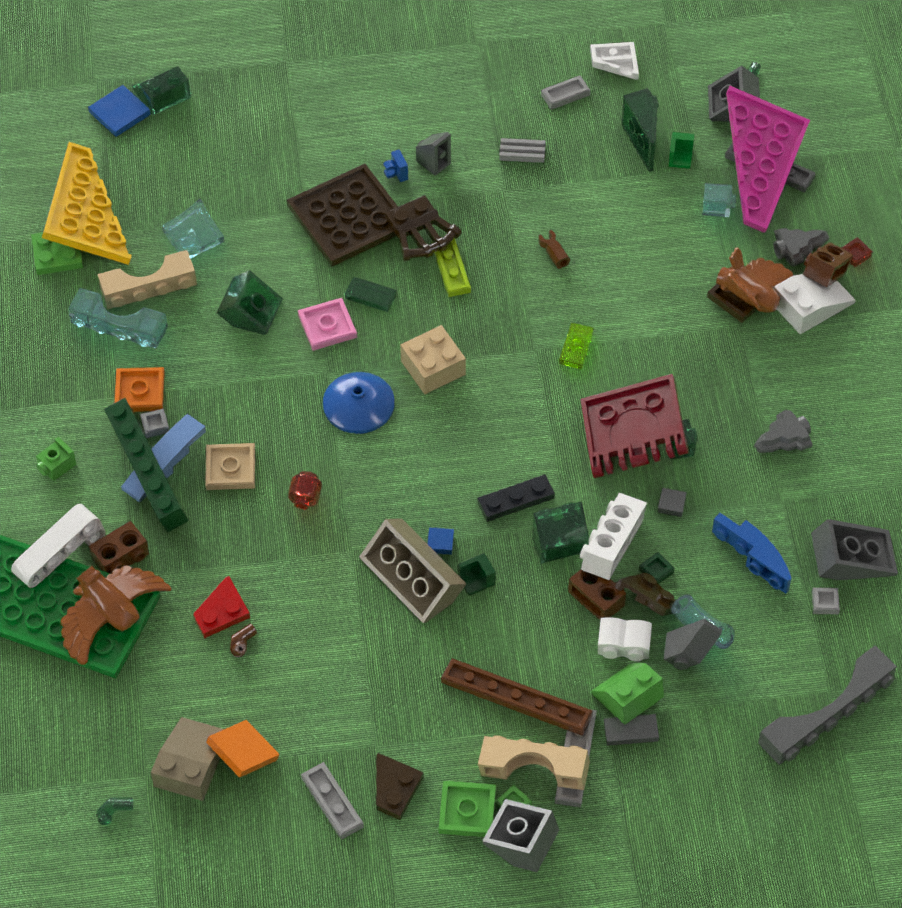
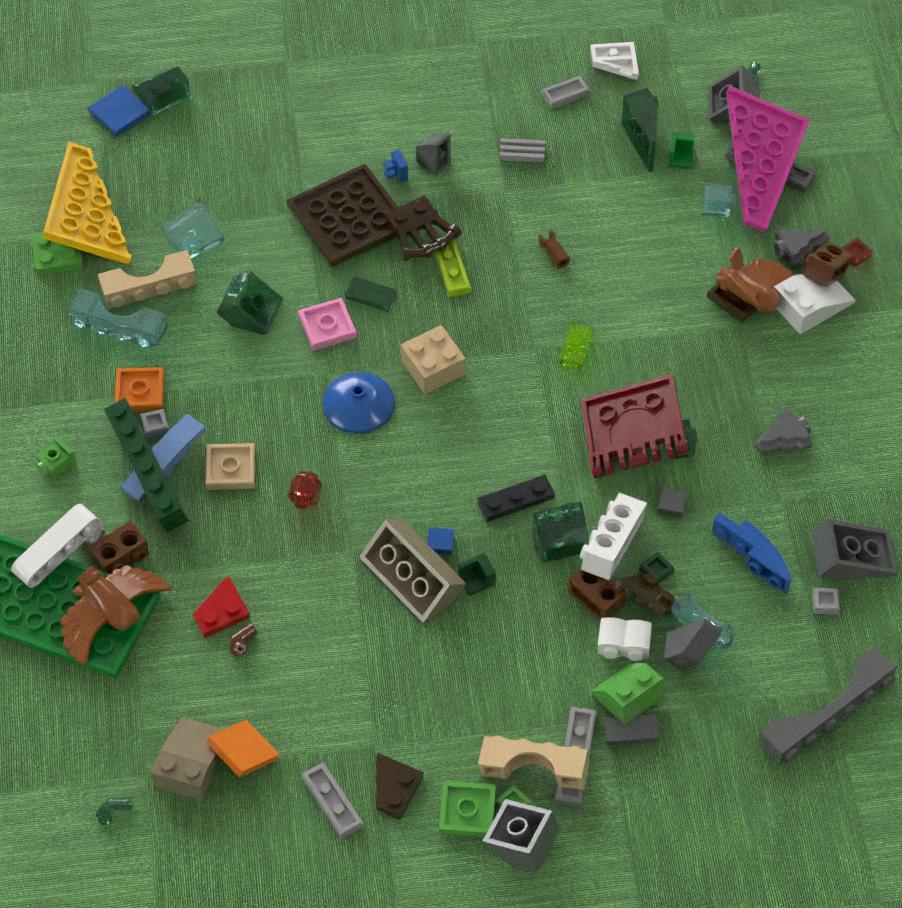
(517, 696): reddish brown tile -> none

